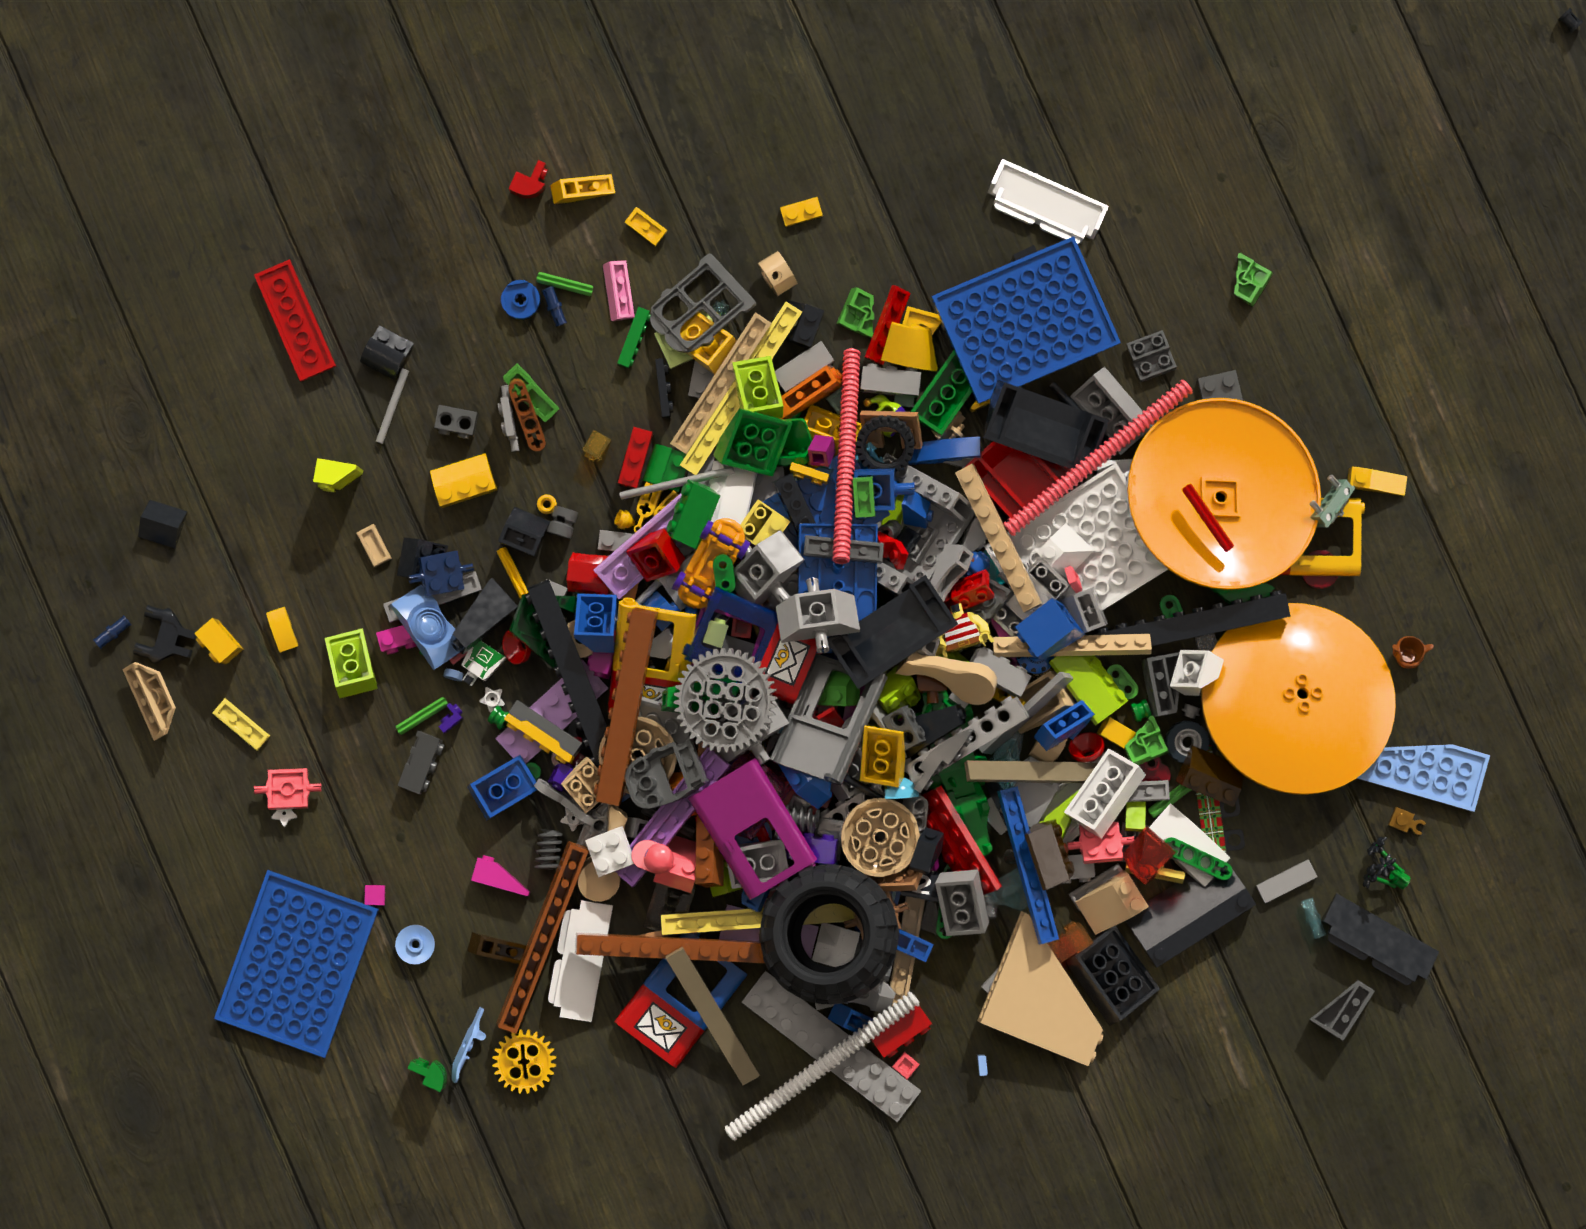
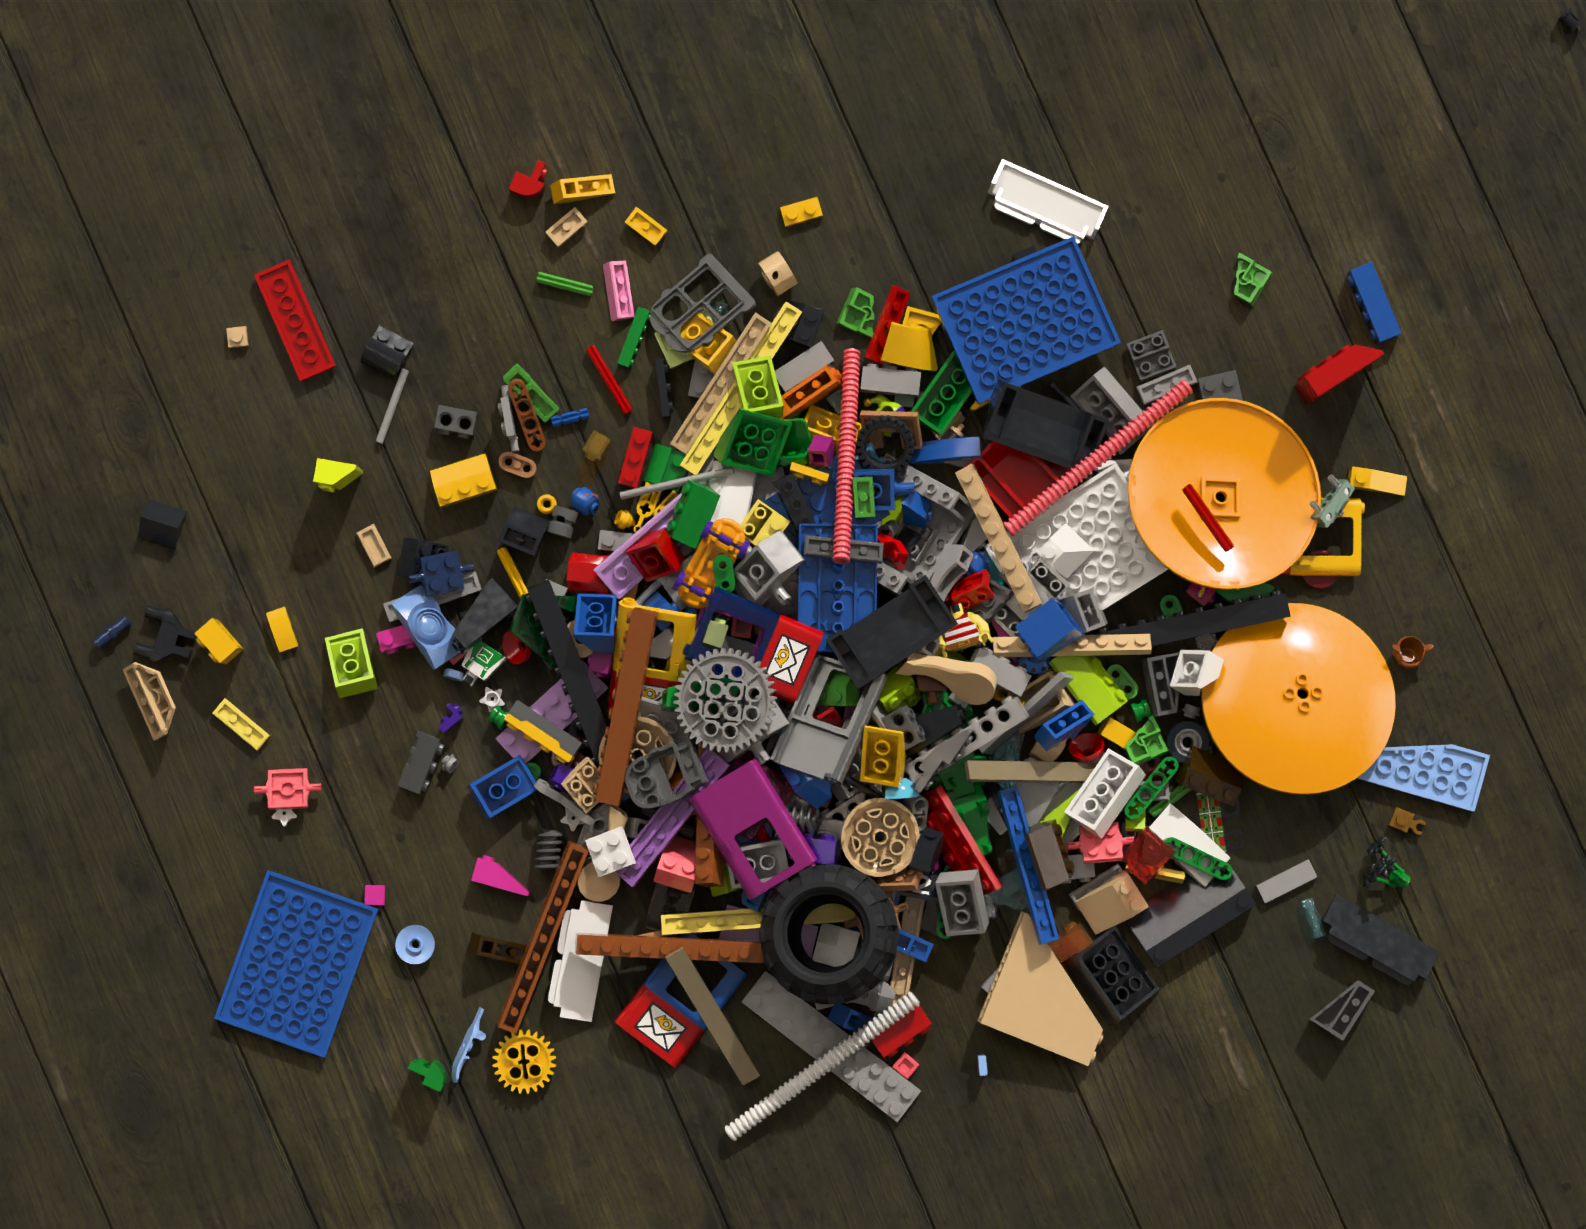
(237, 337): none -> tan plate
(422, 715): bright green axle -> none
(449, 763): none -> light grey plate
(513, 308): blue plate -> none
(517, 465): none -> medium nougat plate
(554, 306): dark blue pin -> none
(566, 227): none -> tan plate
(569, 417): none -> blue axle
(584, 501): none -> blue head
(609, 379): none -> red axle
(652, 857): coral cap -> none
(817, 615): light grey slope -> none
(1073, 579): coral tile -> none
(1152, 789): none -> green beam
(1156, 388): none -> light grey tile
(1200, 594): none -> brick
(1335, 370): none -> red slope
(1373, 303): none -> blue brick

